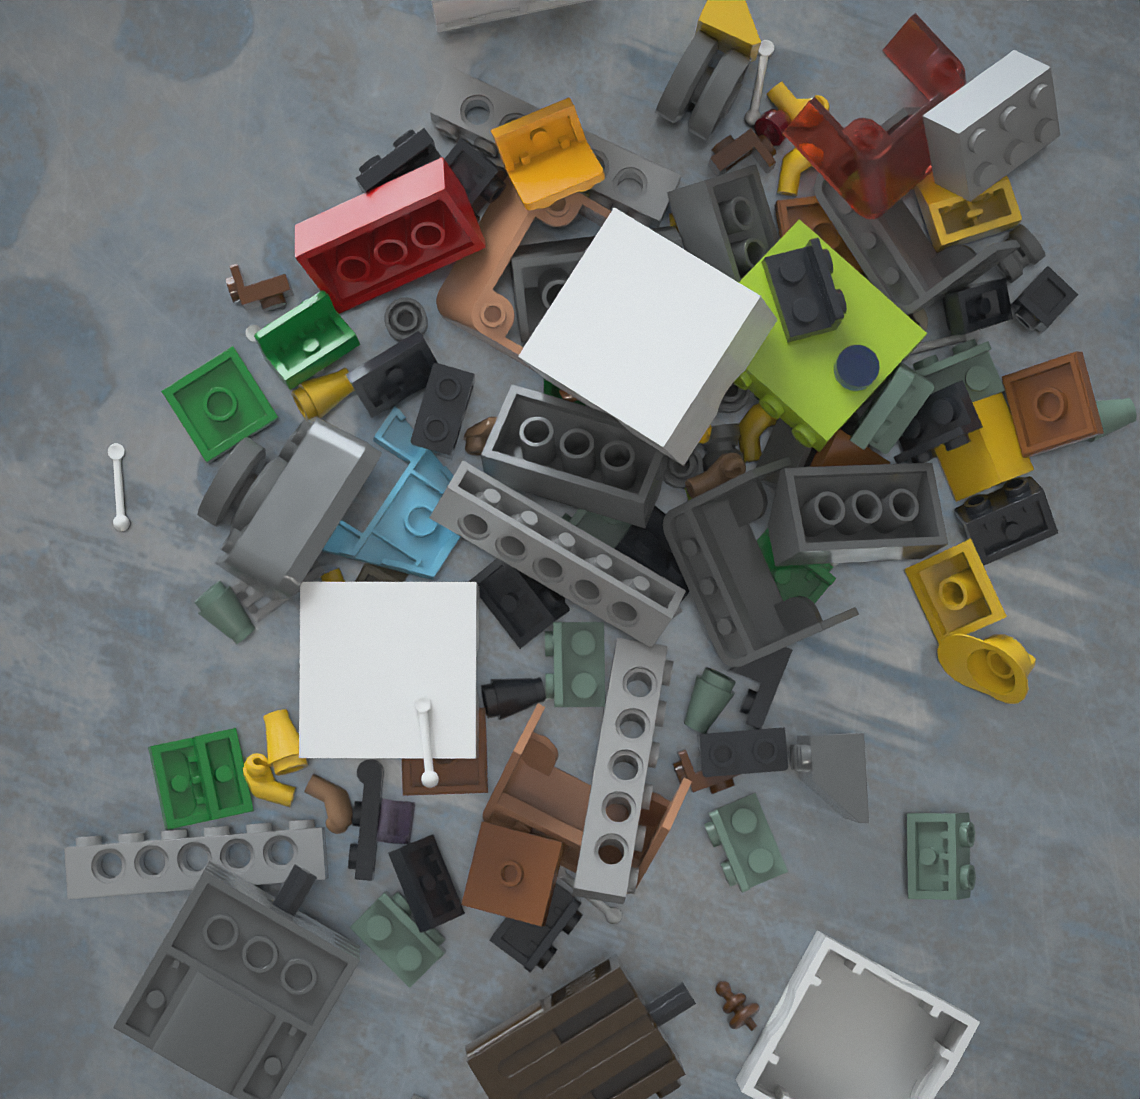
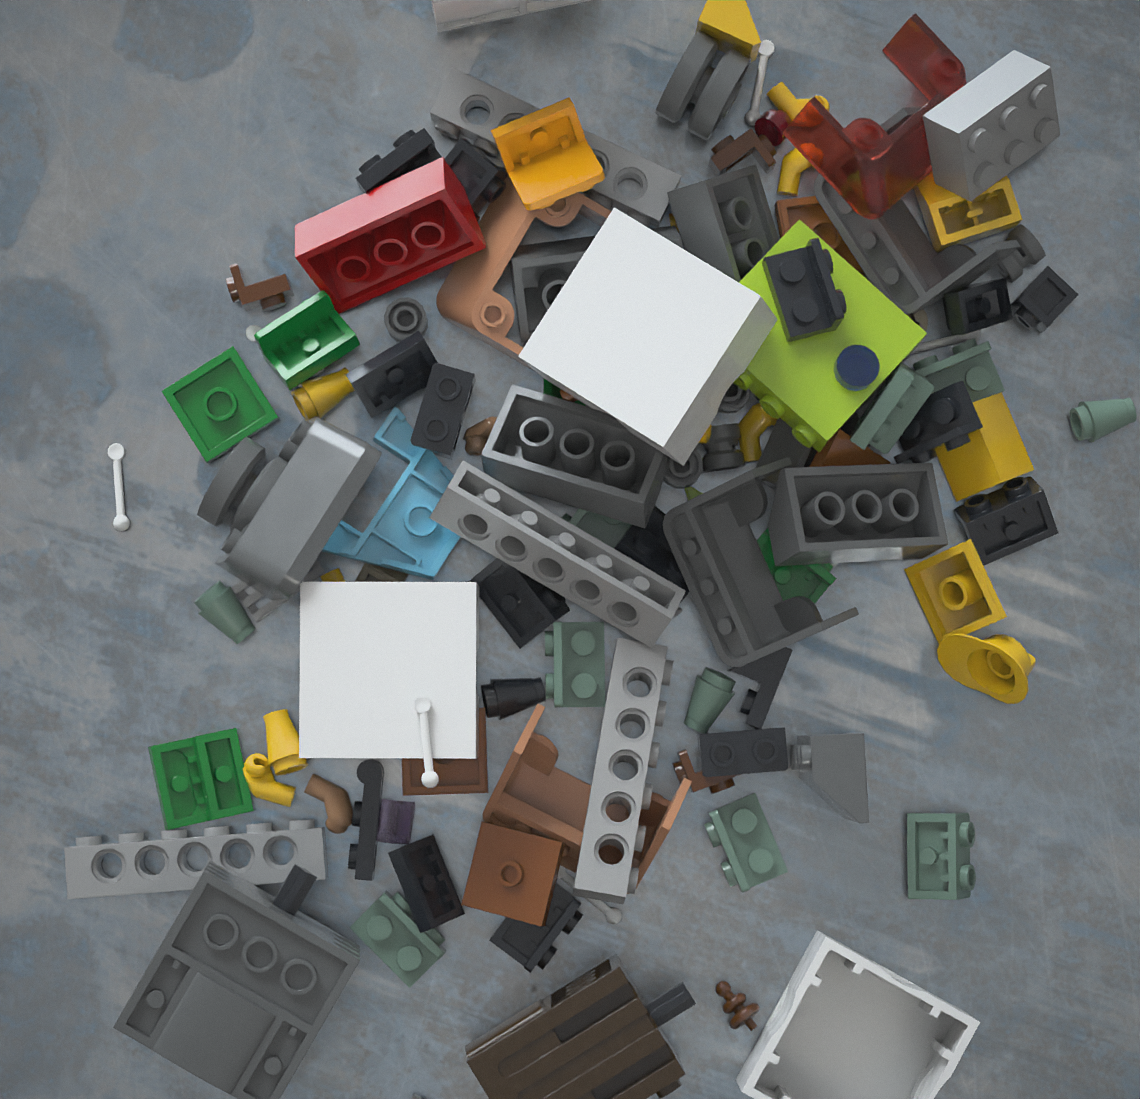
(722, 470): medium nougat arm -> none
(1052, 404): dark orange plate -> none

